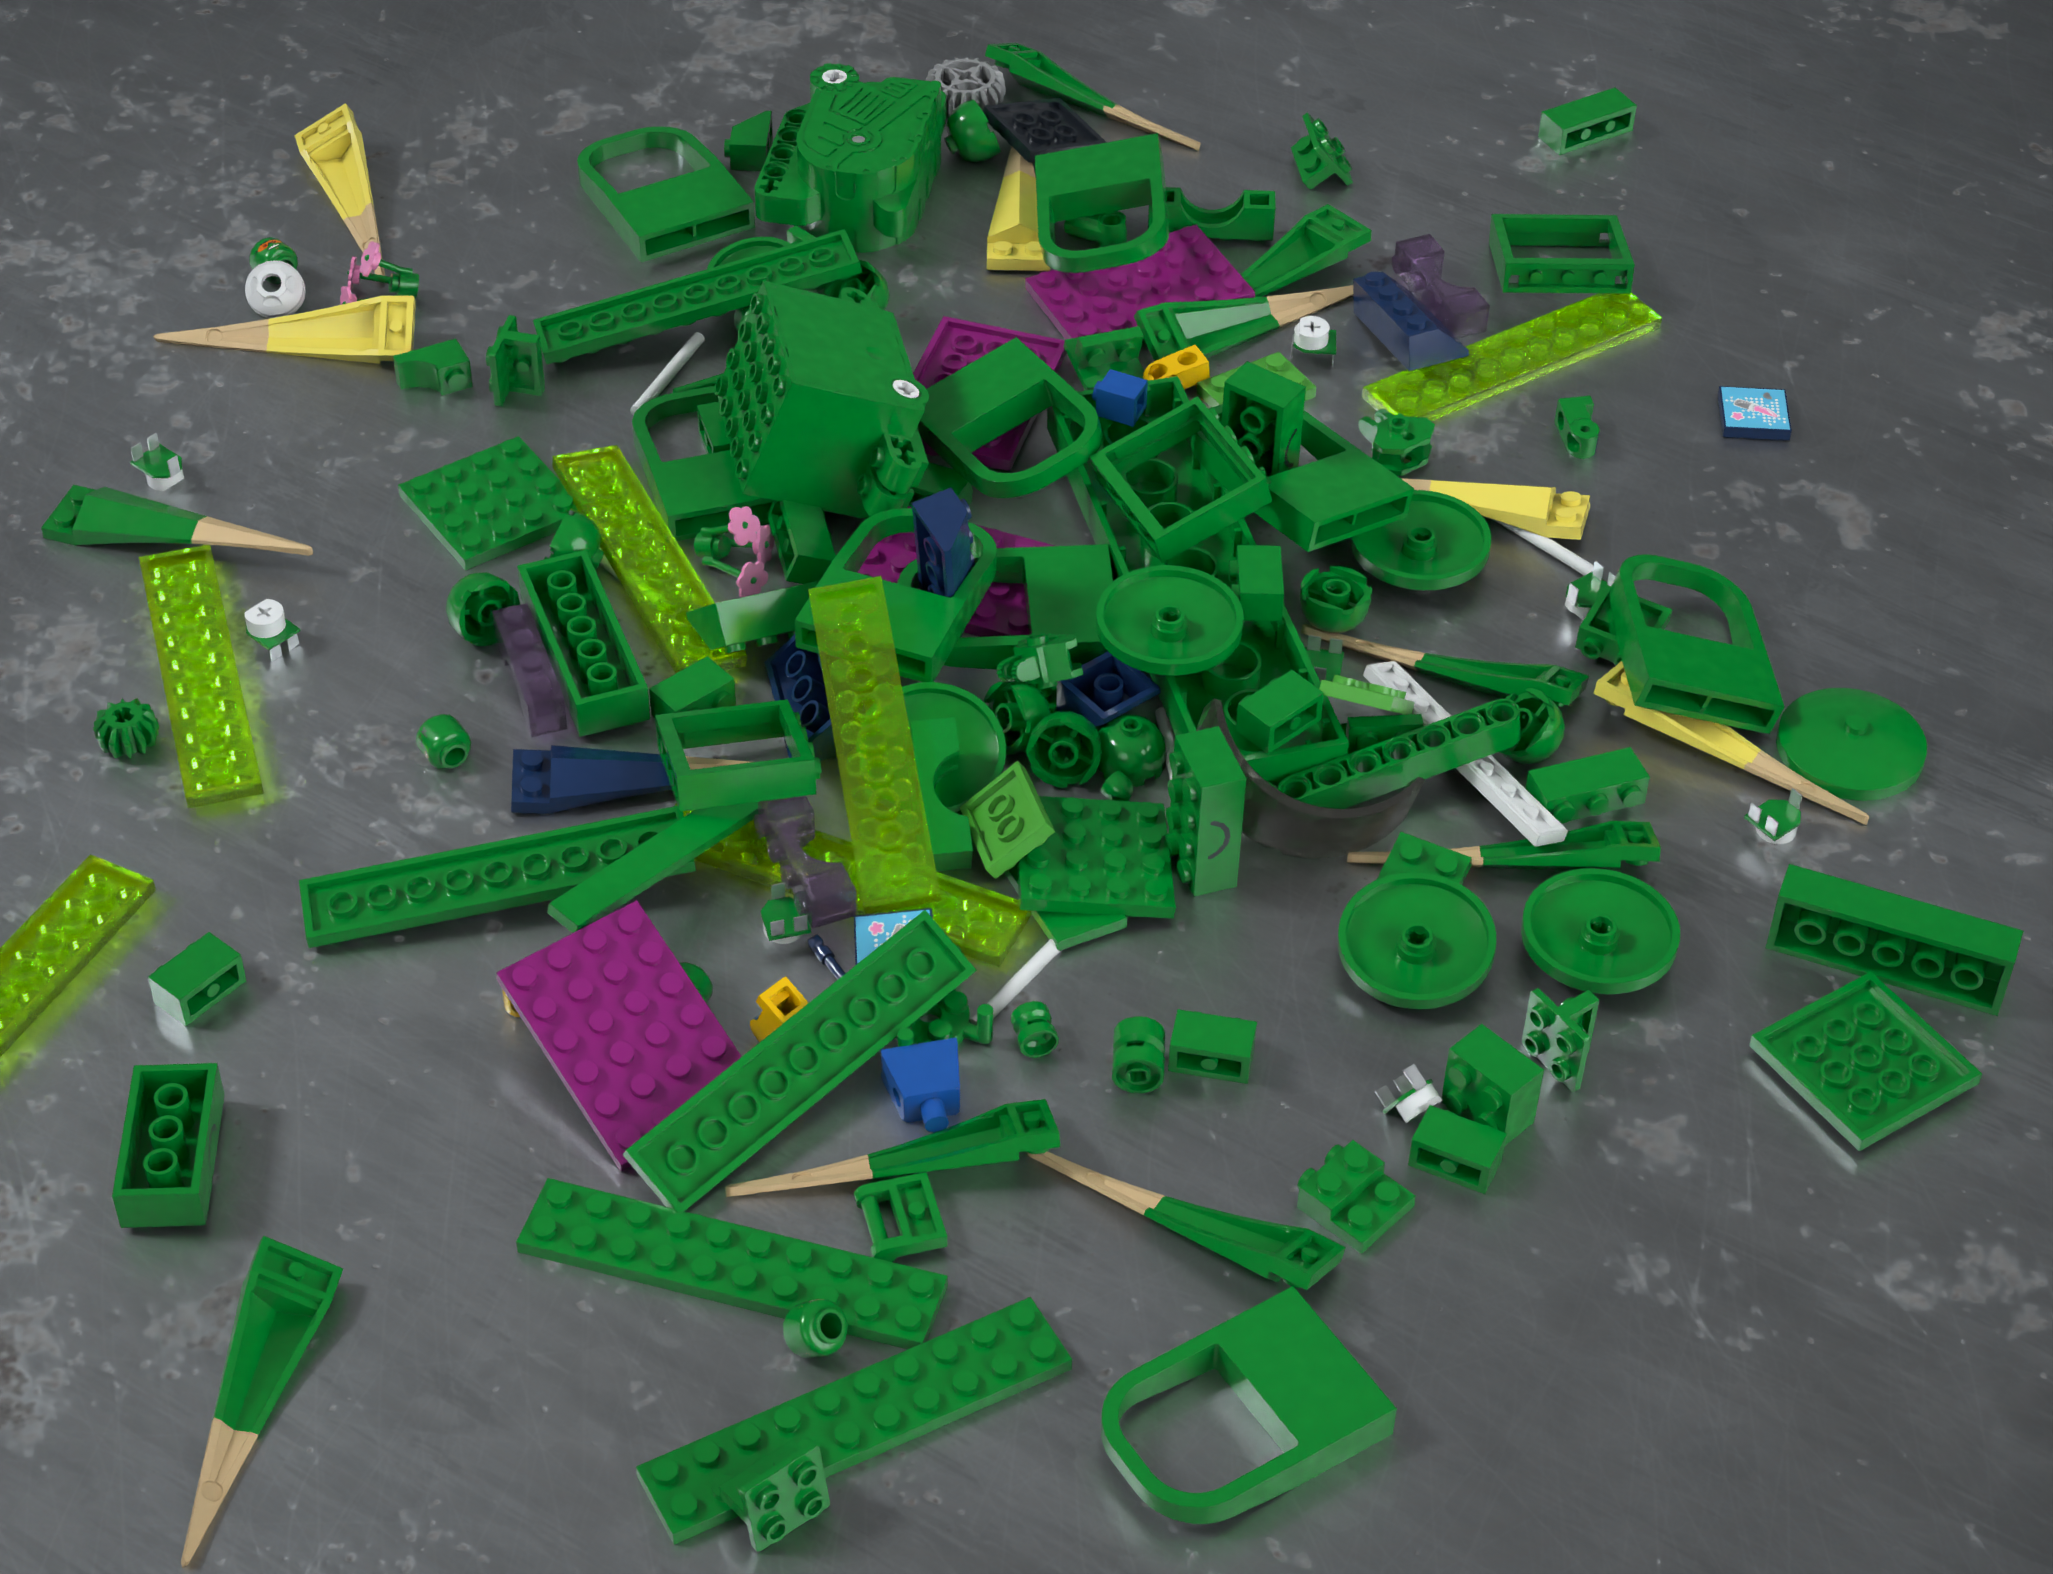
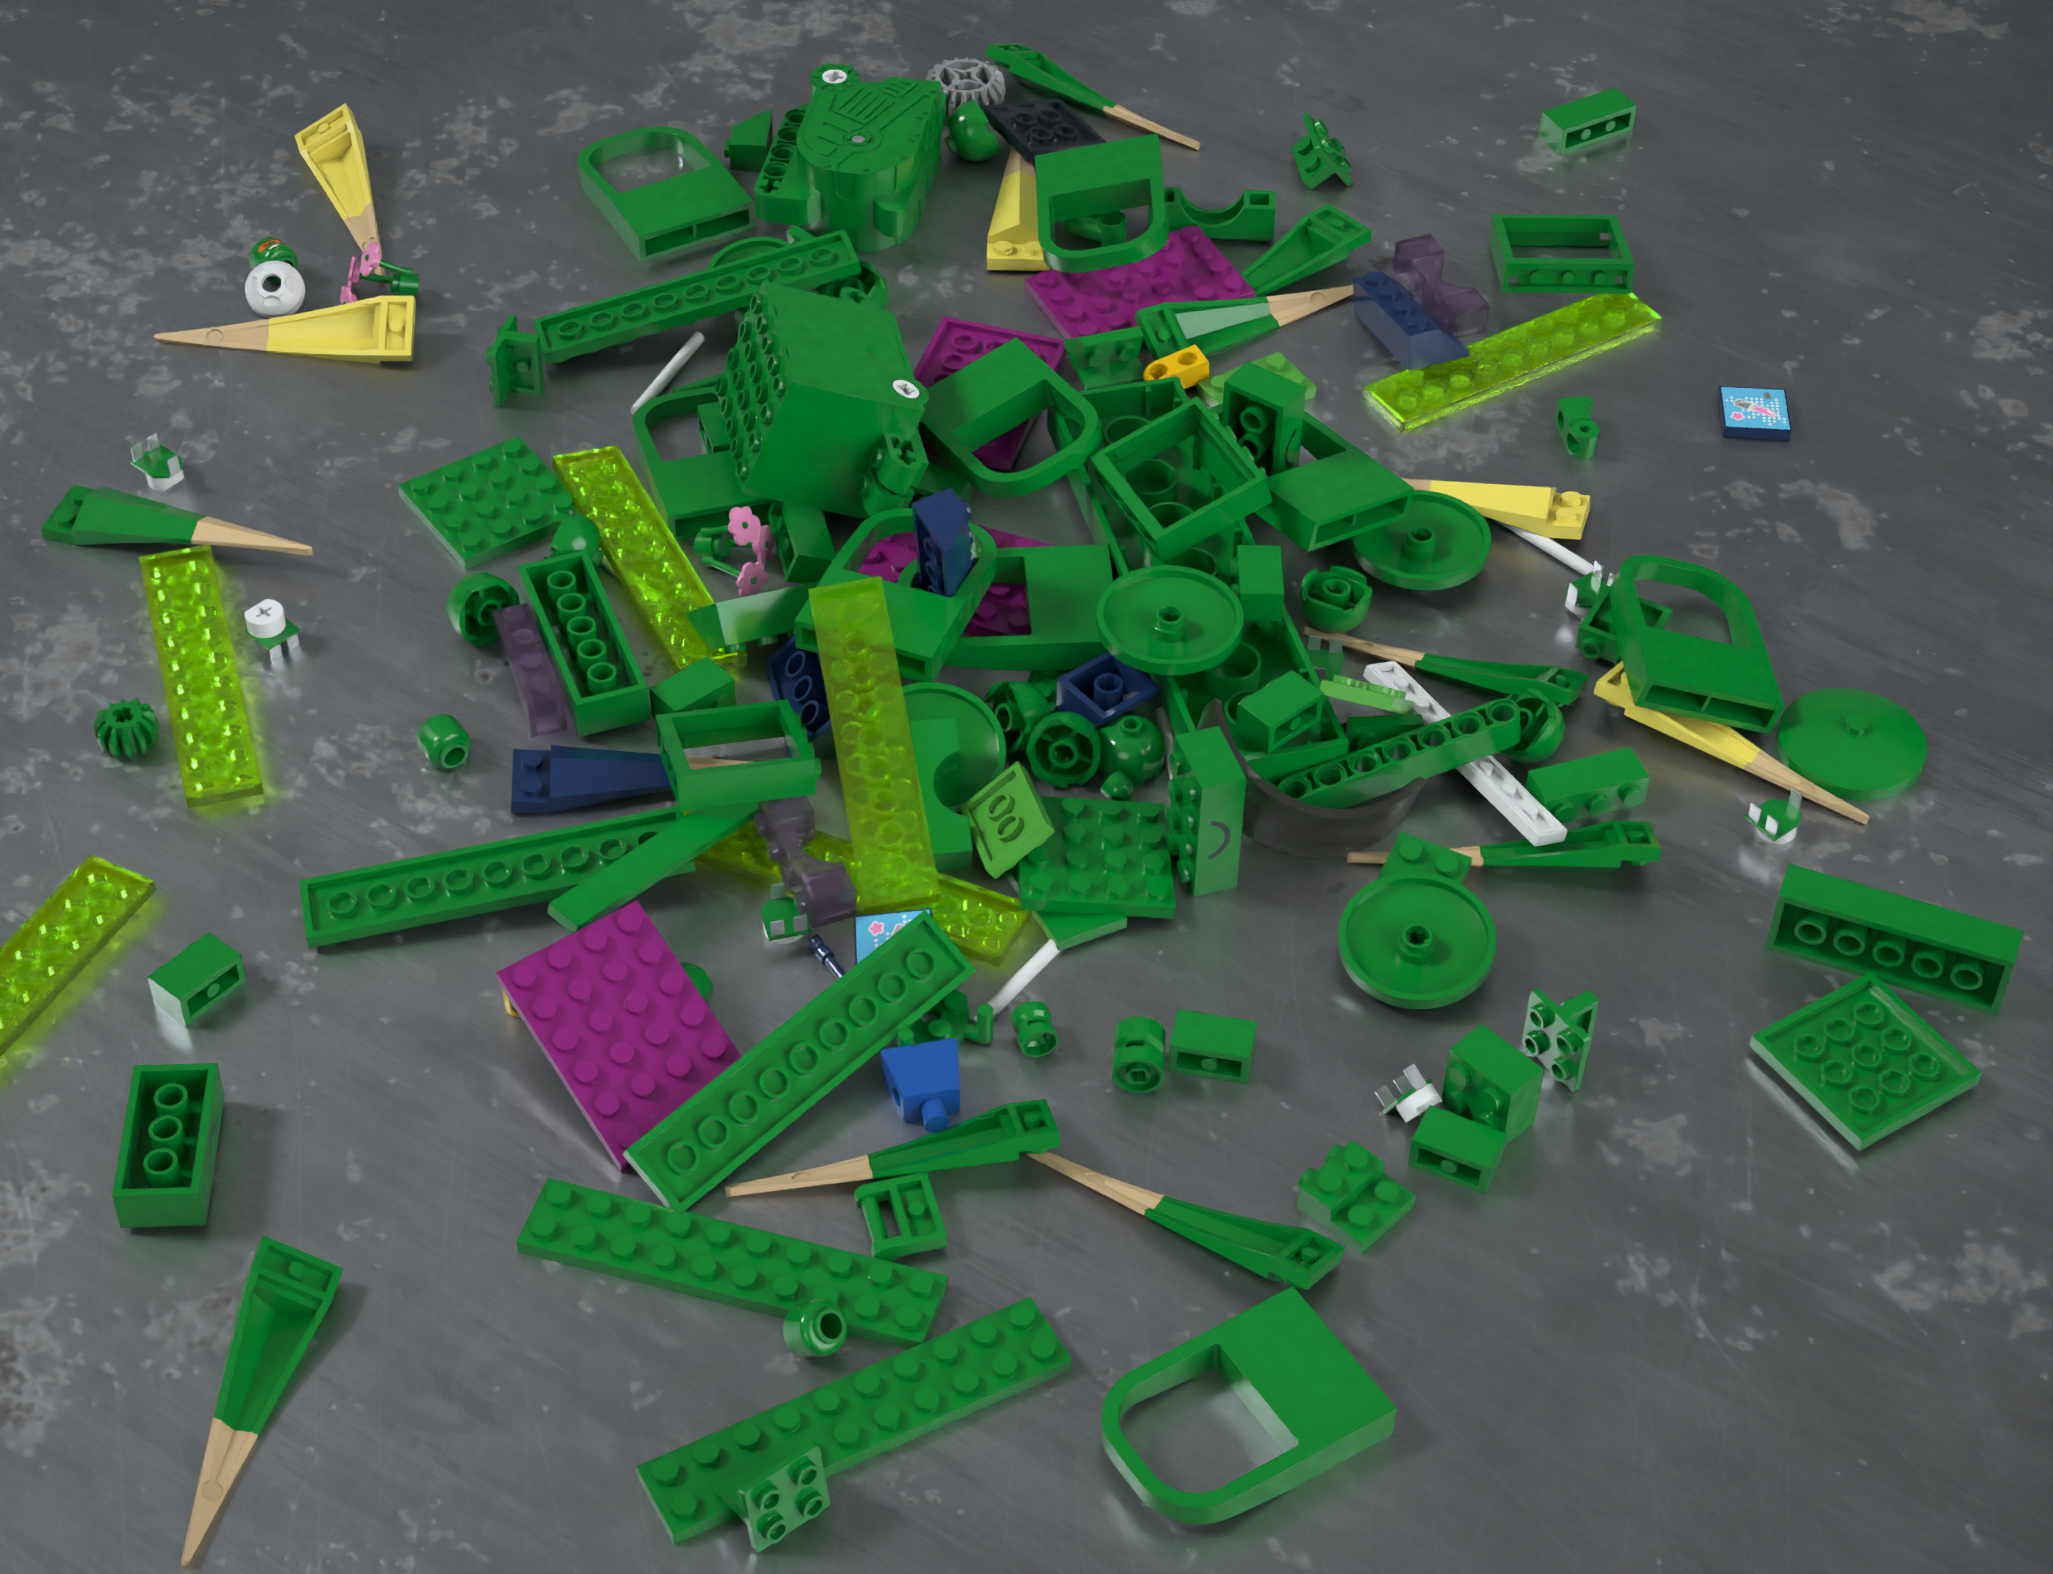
(436, 367): green arch -> none
(777, 1006): yellow leg -> none
(1041, 661): green hinge -> none
(1120, 397): blue brick -> none
(1314, 337): white piece -> none
(1398, 439): green hinge -> none
(1600, 931): green dish -> none

